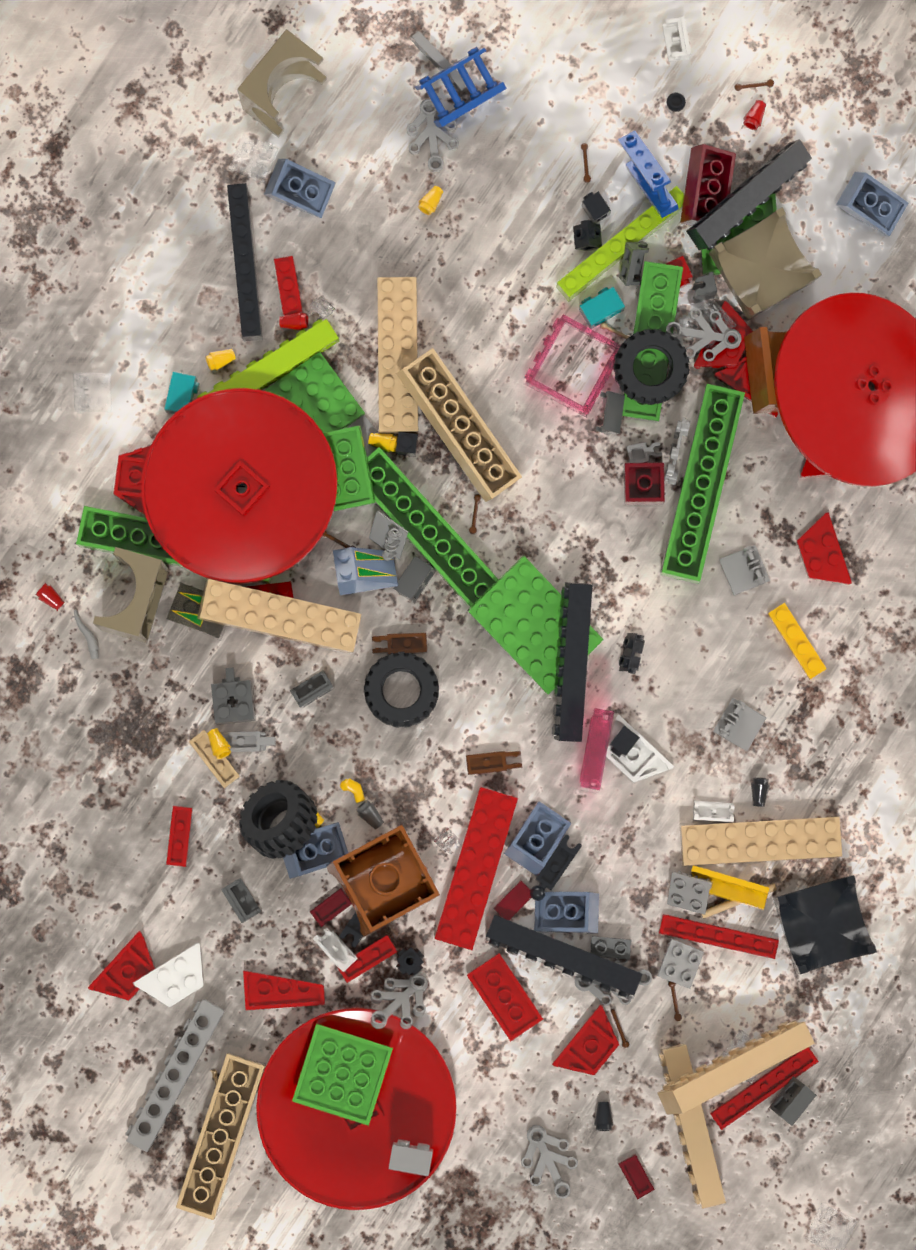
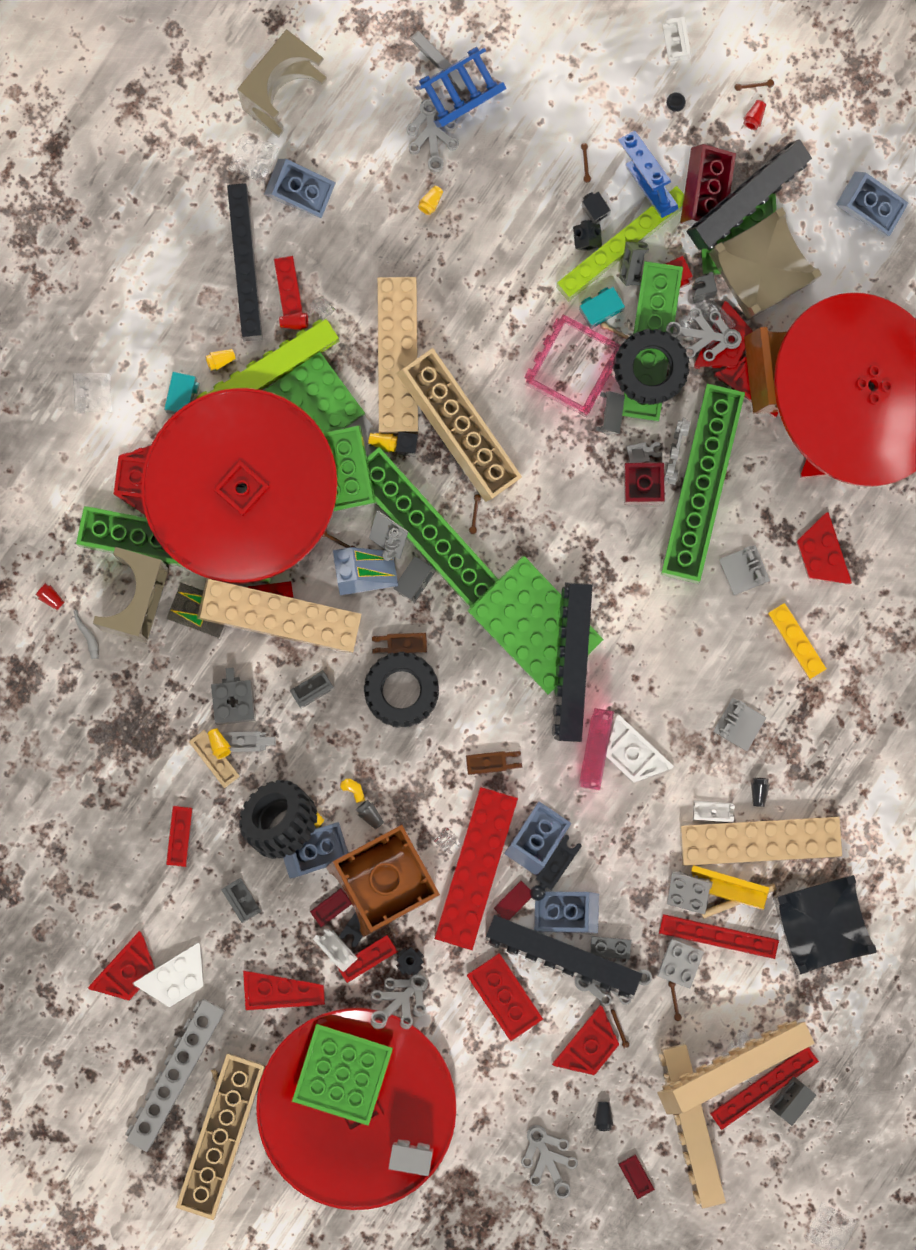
(623, 742): black brick -> none
(632, 644): black hinge -> none

